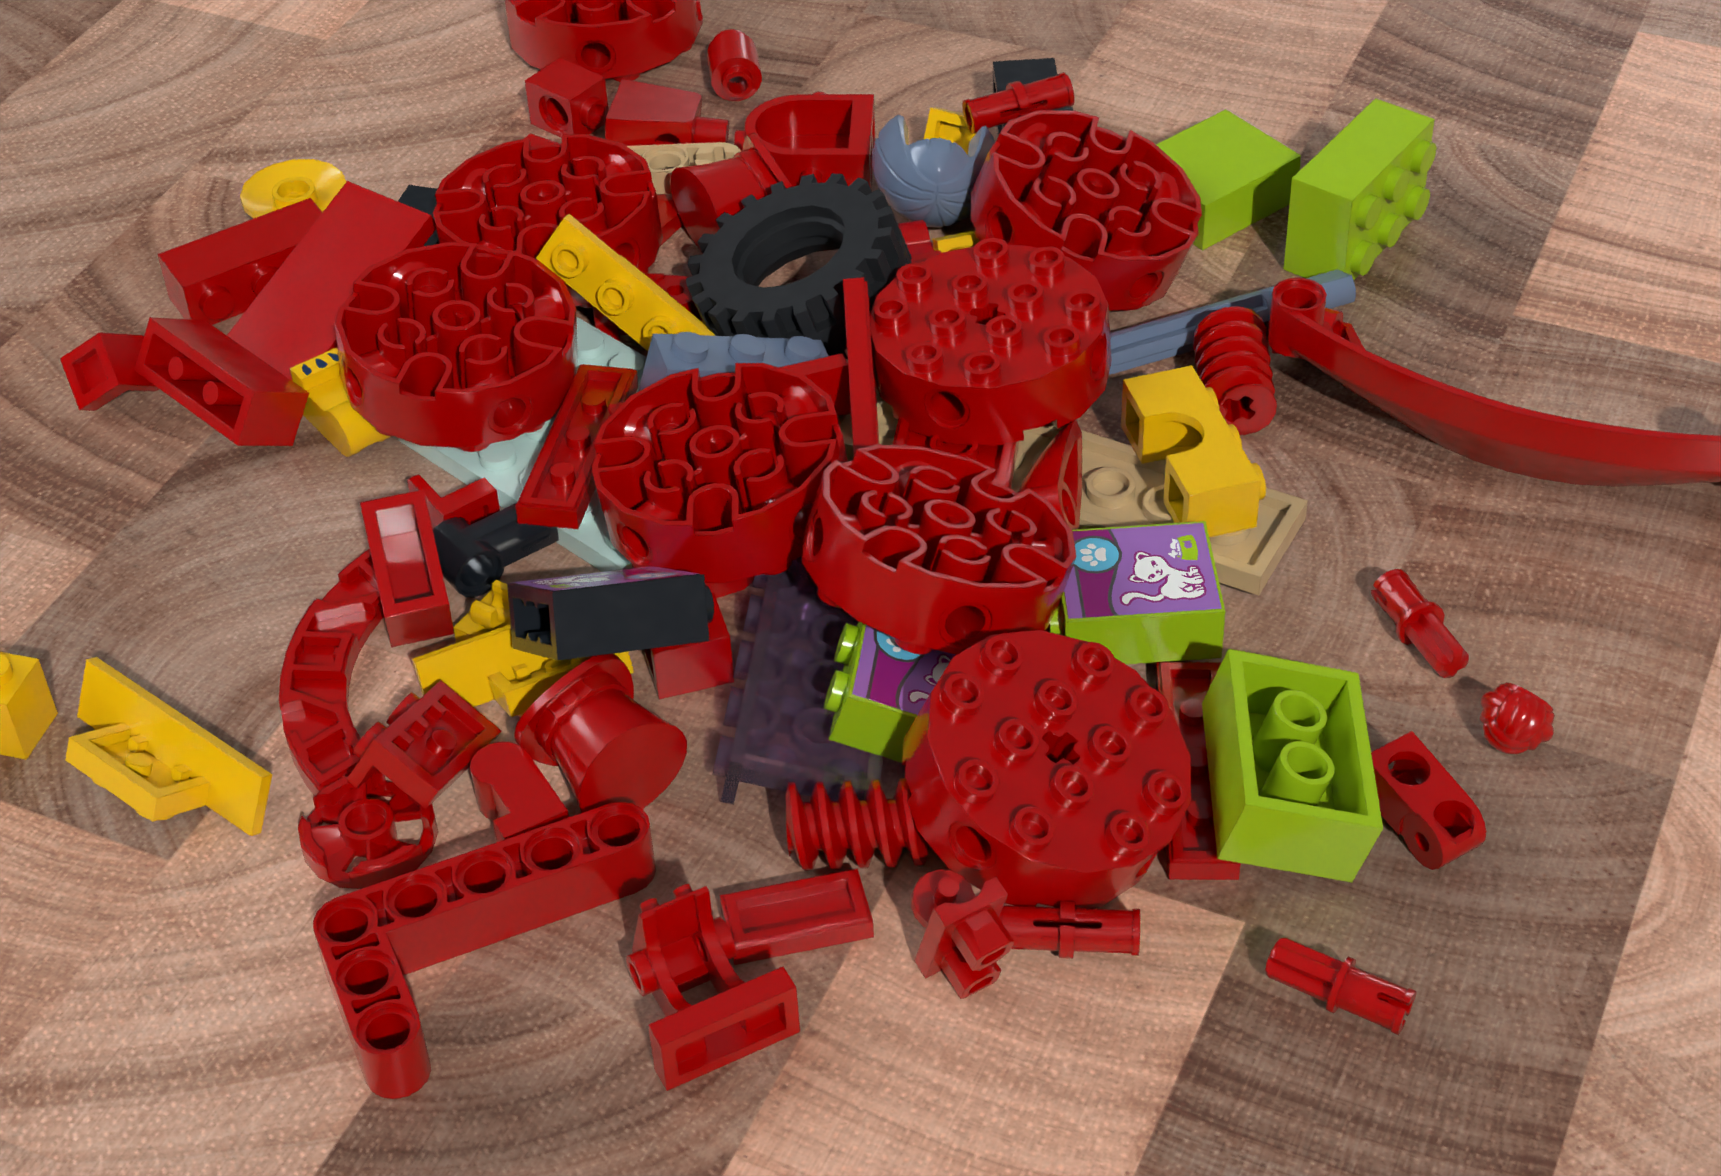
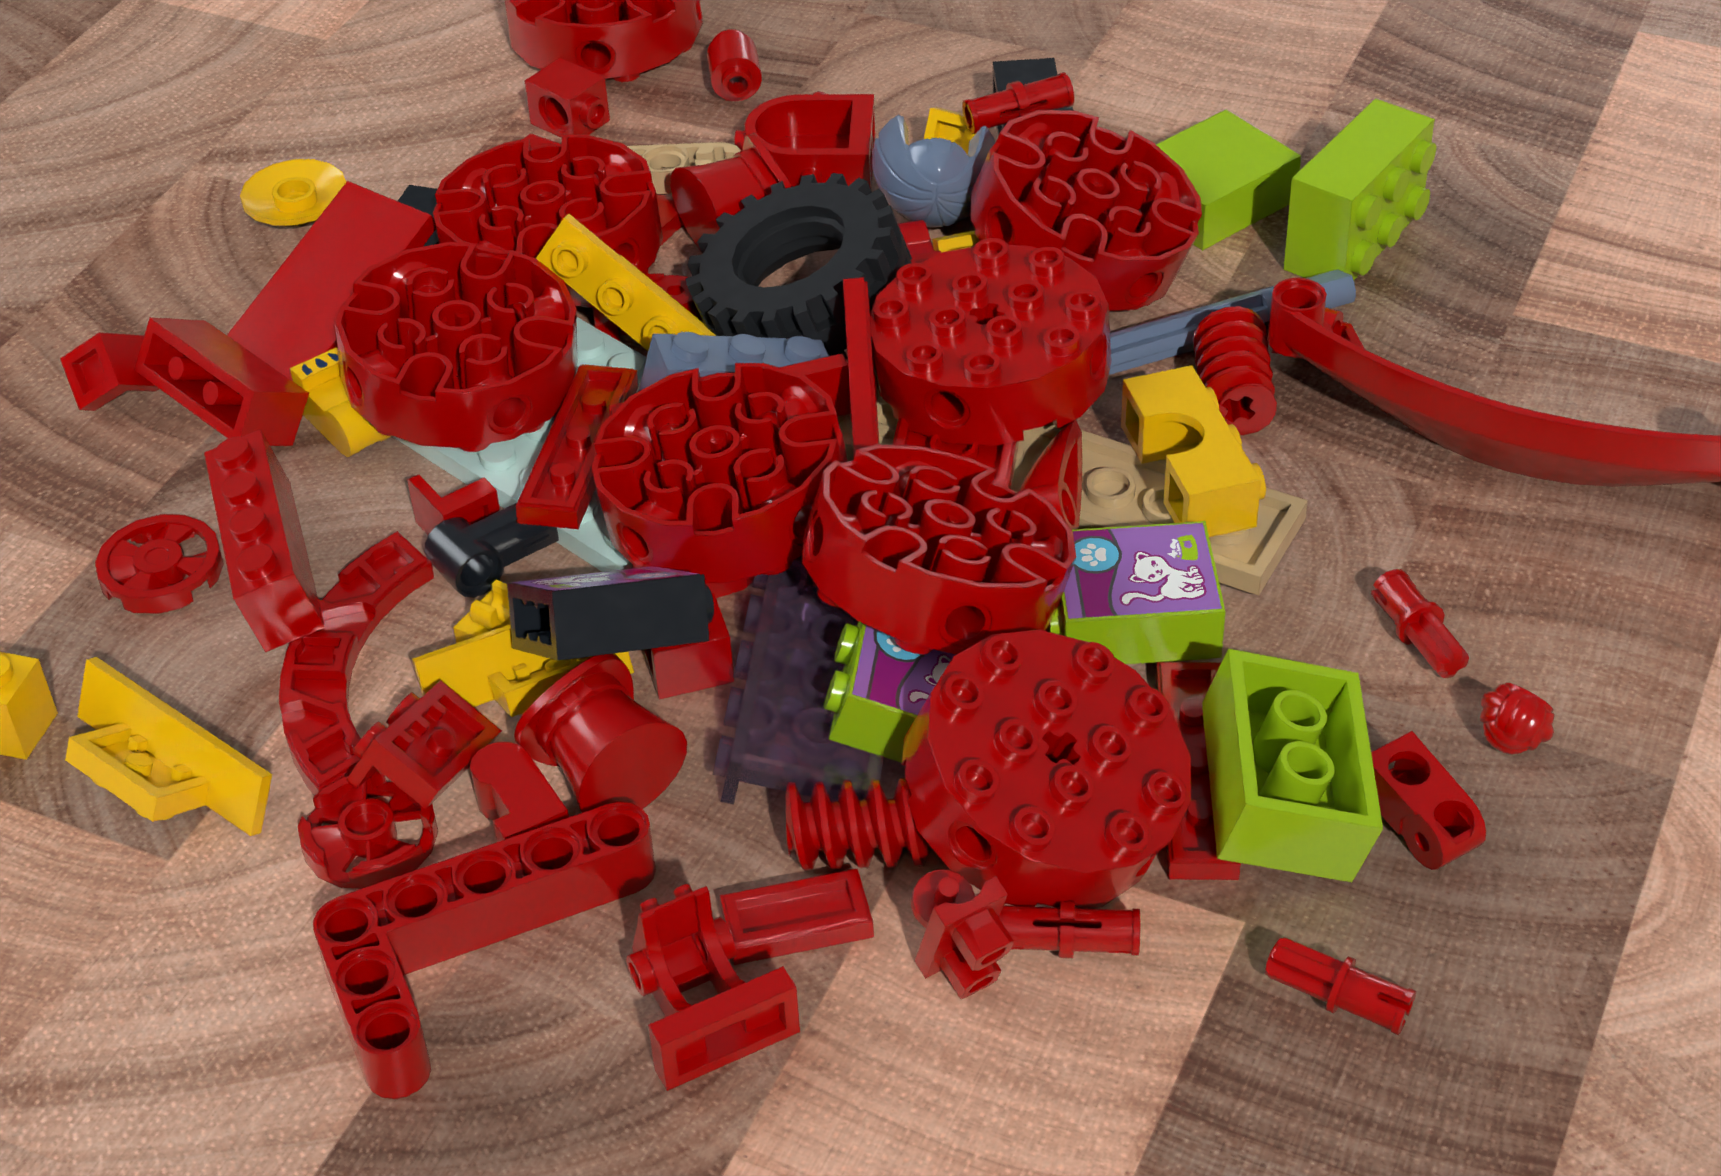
(152, 575): none -> red piece
(229, 268): red brick -> none
(263, 541): none -> red brick
(407, 568): red brick -> none
(660, 116): red torso -> none

